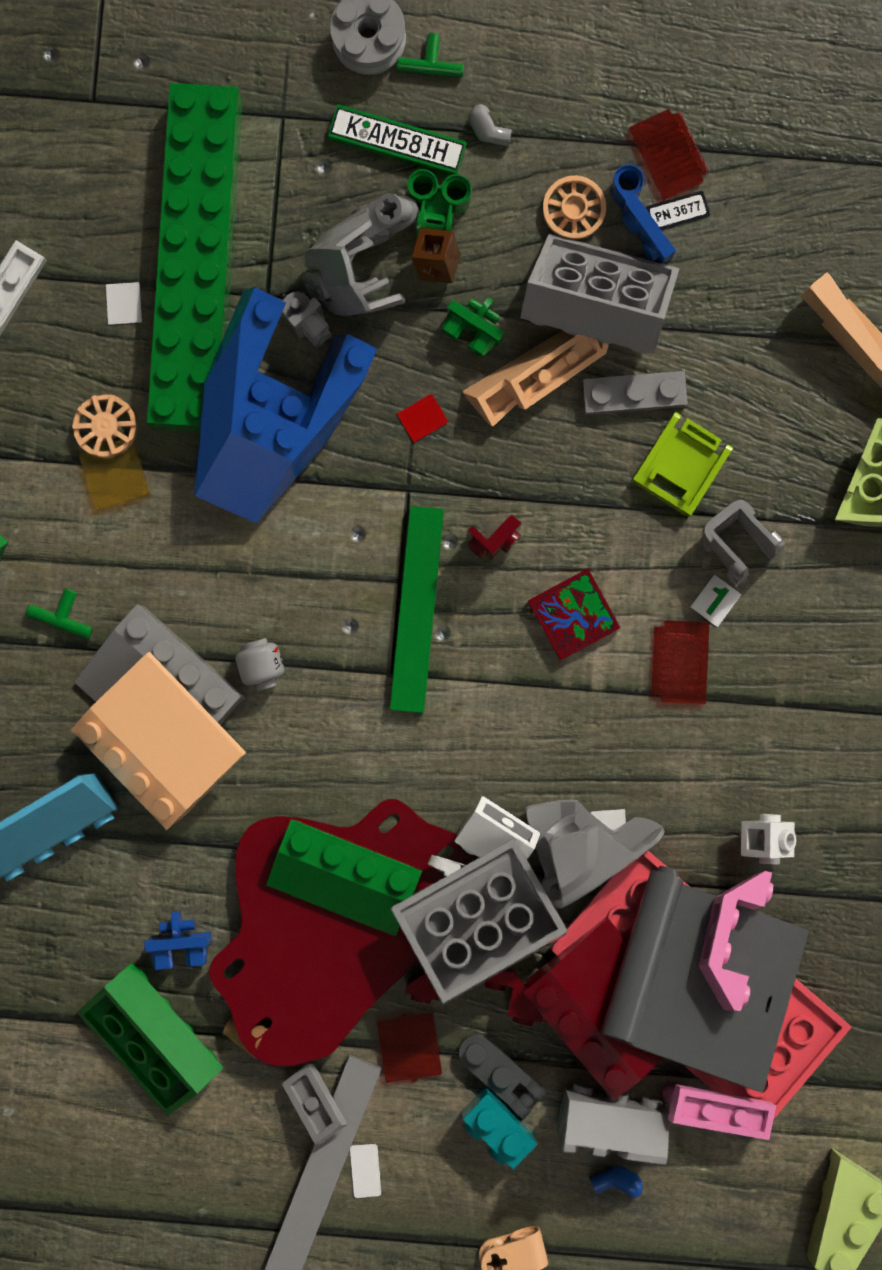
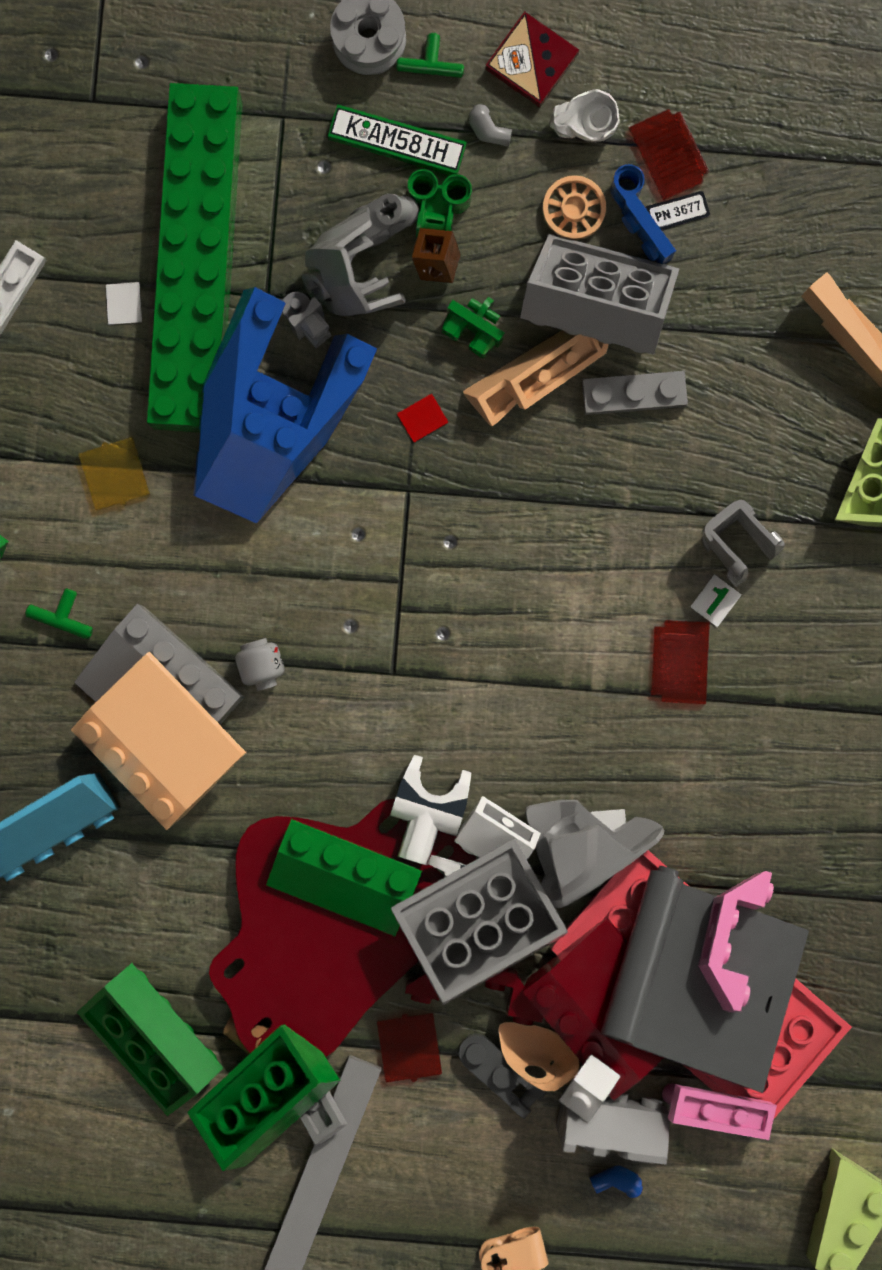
(105, 426): light nougat wheel -> none
(194, 944): blue hips -> none
(262, 1097): none -> green slope
(365, 1170): white sticker -> none
(417, 609): green tile -> none
(427, 812): none -> white connector
(499, 1127): teal brick -> none
(502, 539): dark red bracket -> none
(532, 59): none -> tile
(538, 1047): none -> light nougat piece
(573, 614): tile -> none
(588, 116): none -> white hair
(589, 1088): none -> white brick
(685, 460): lime container -> none
(768, 839): white brick -> none

